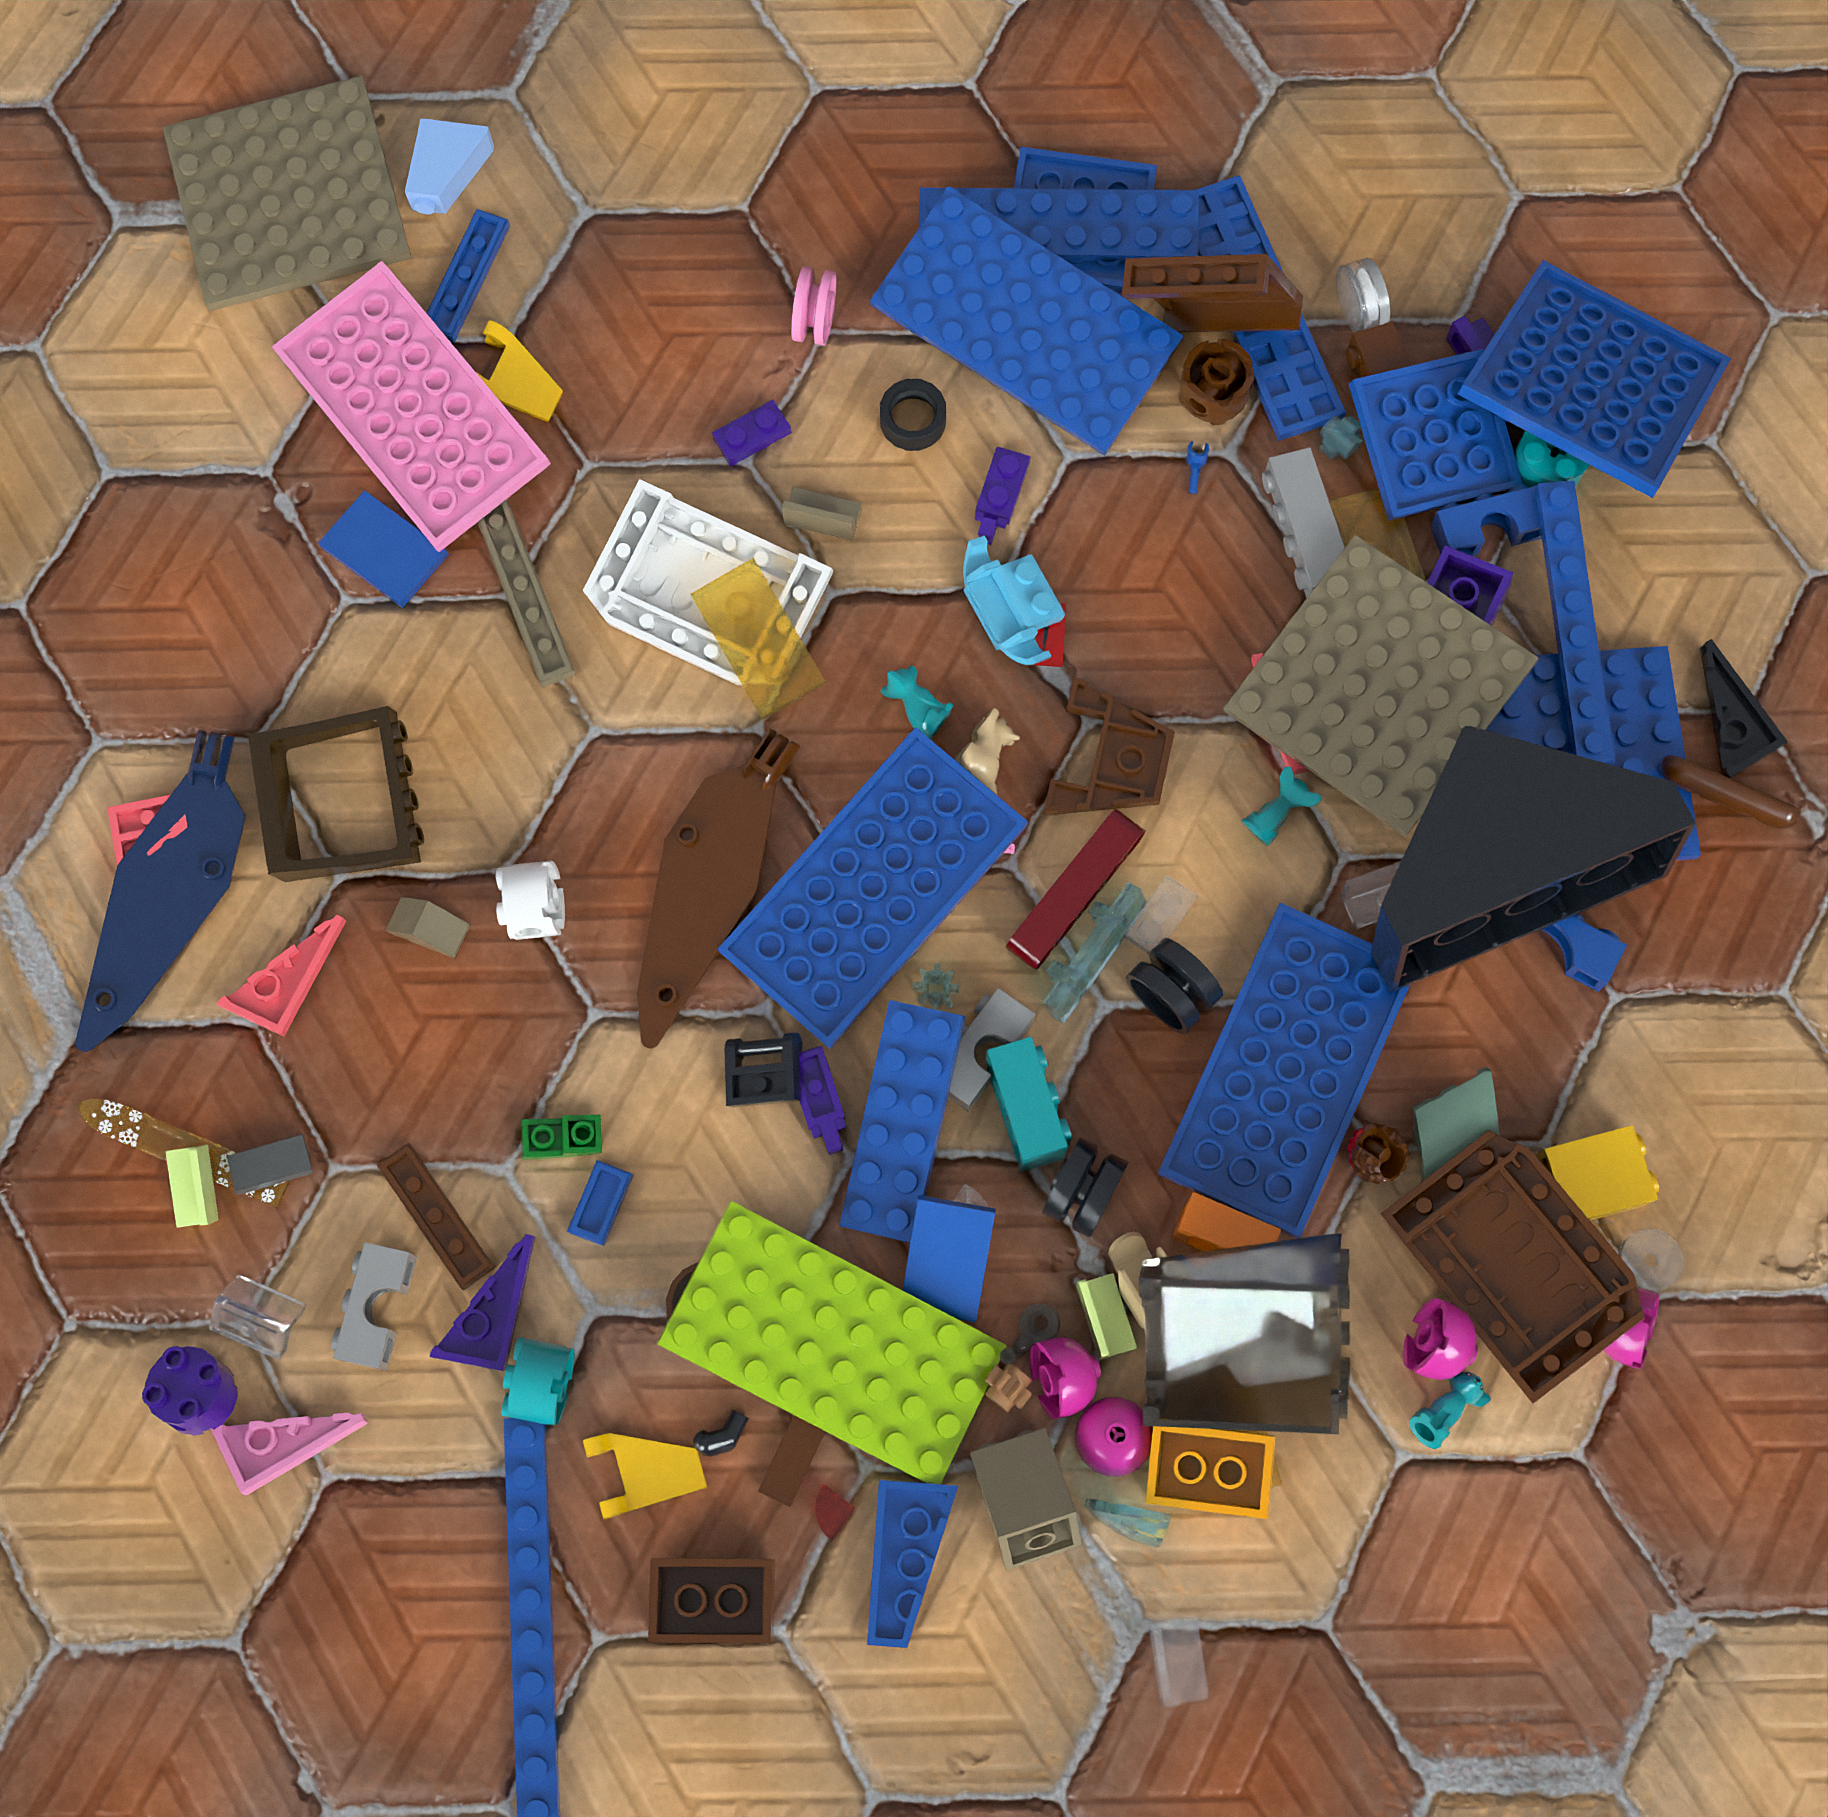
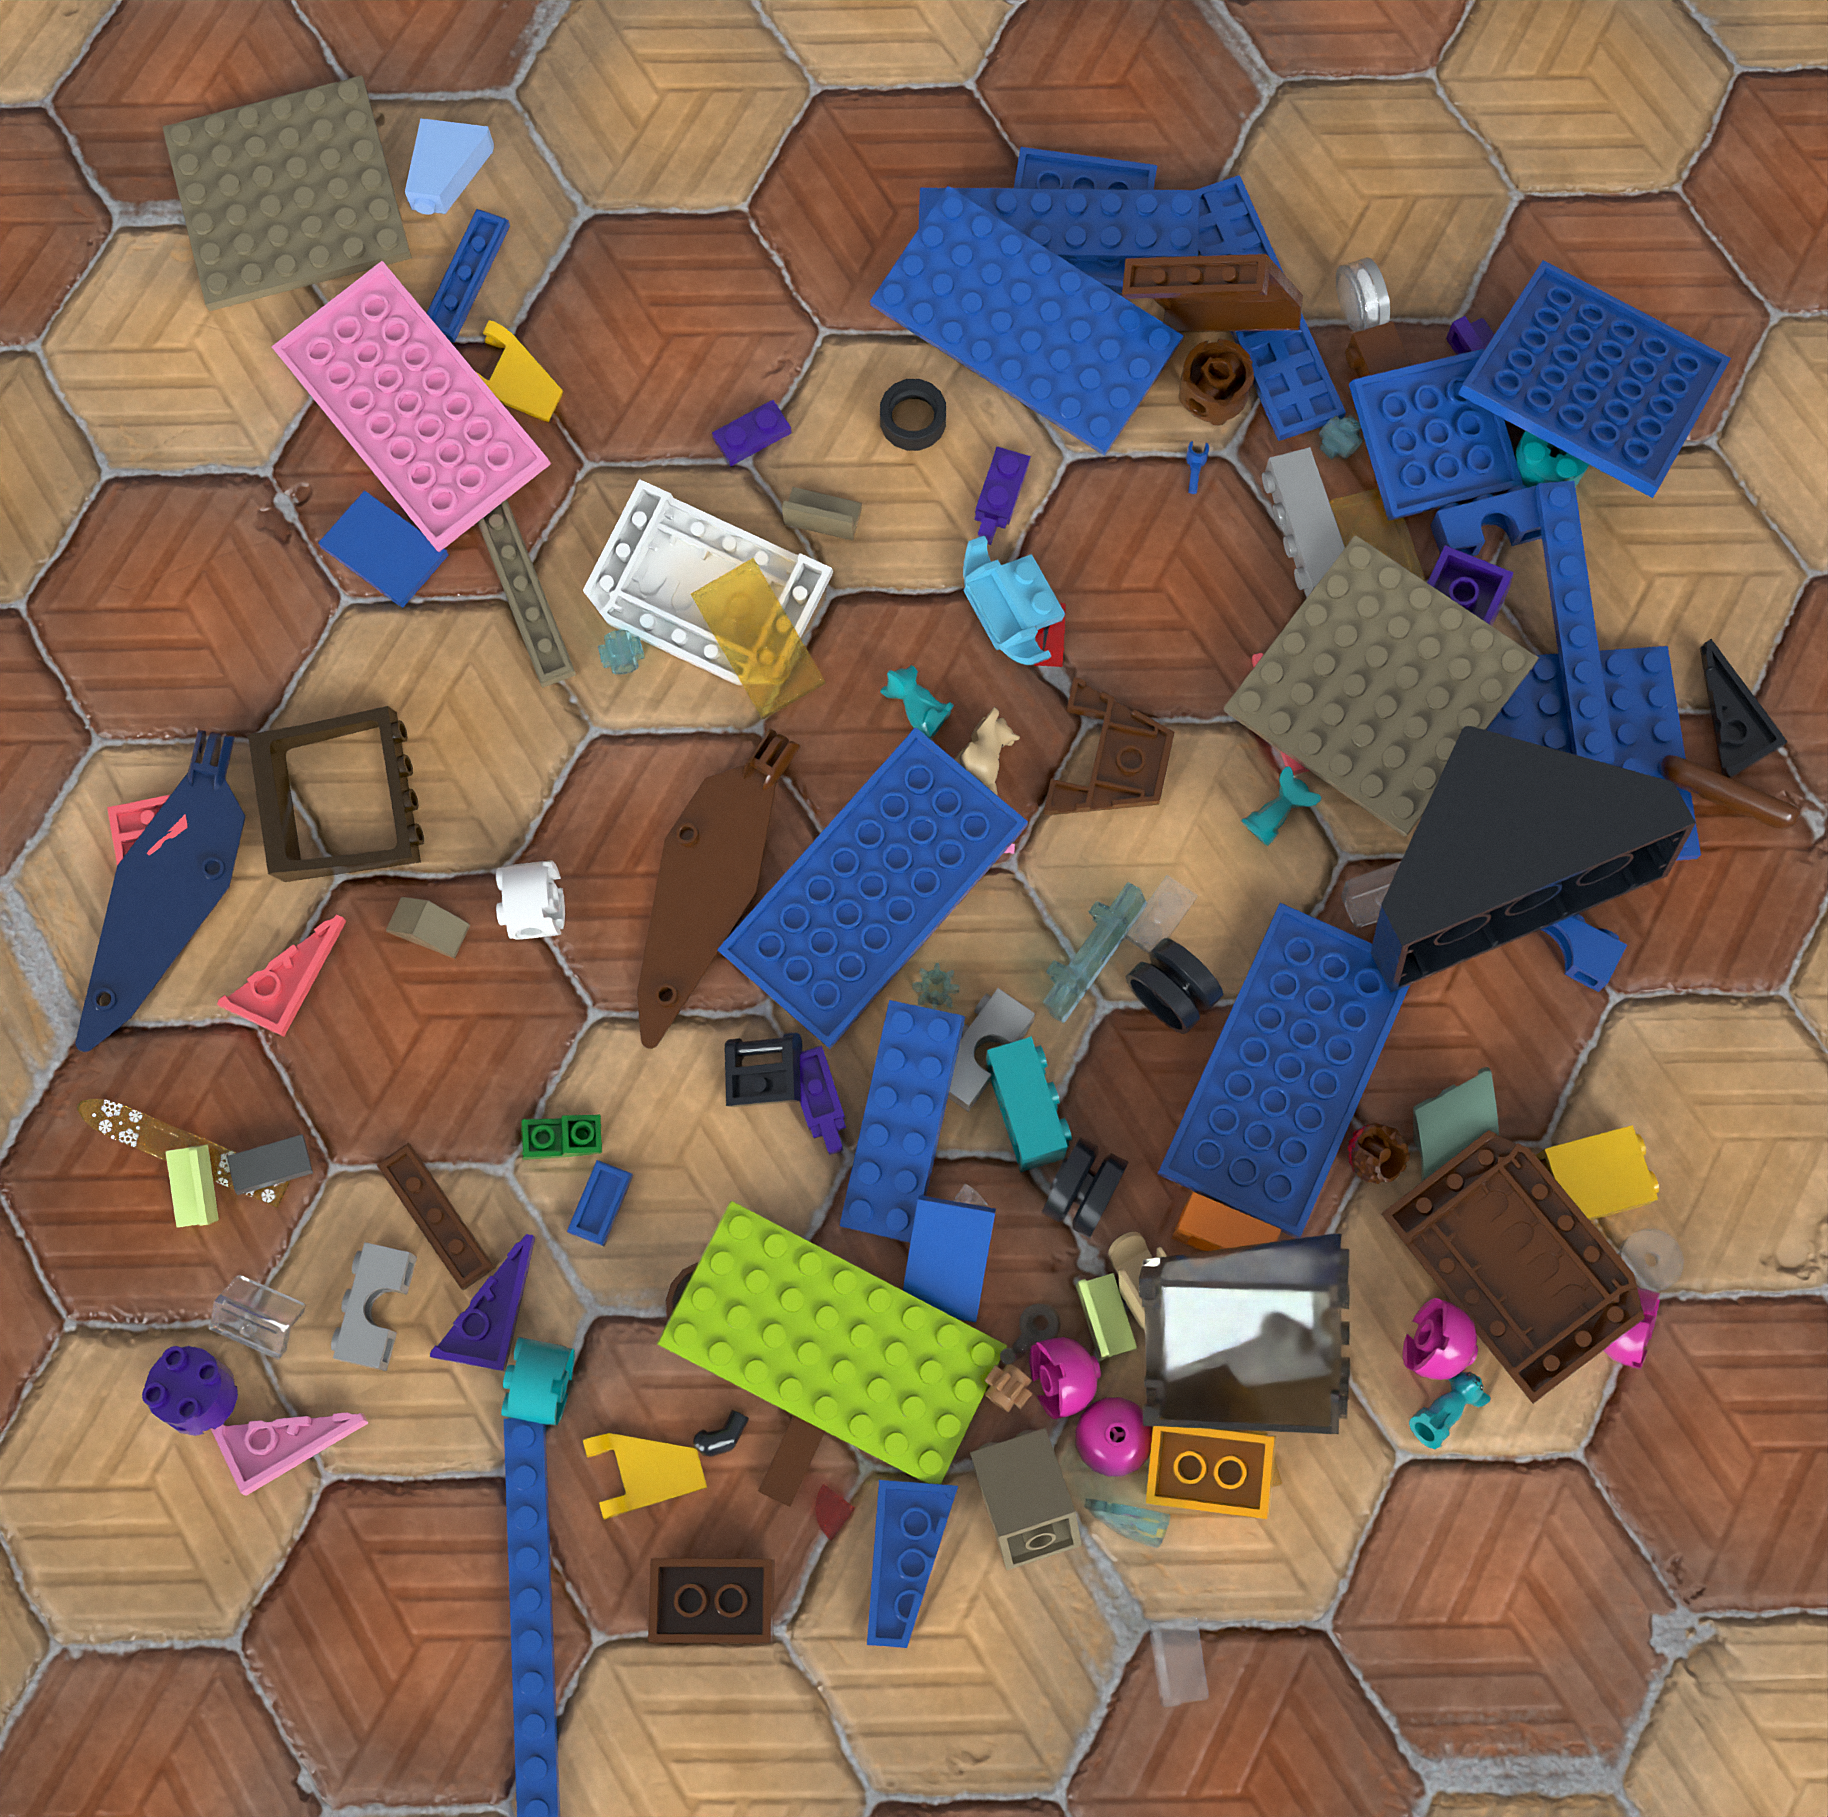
(621, 652): none -> clear light blue gear
(813, 305): bright pink wheel -> none
(1075, 889): dark red beam -> none

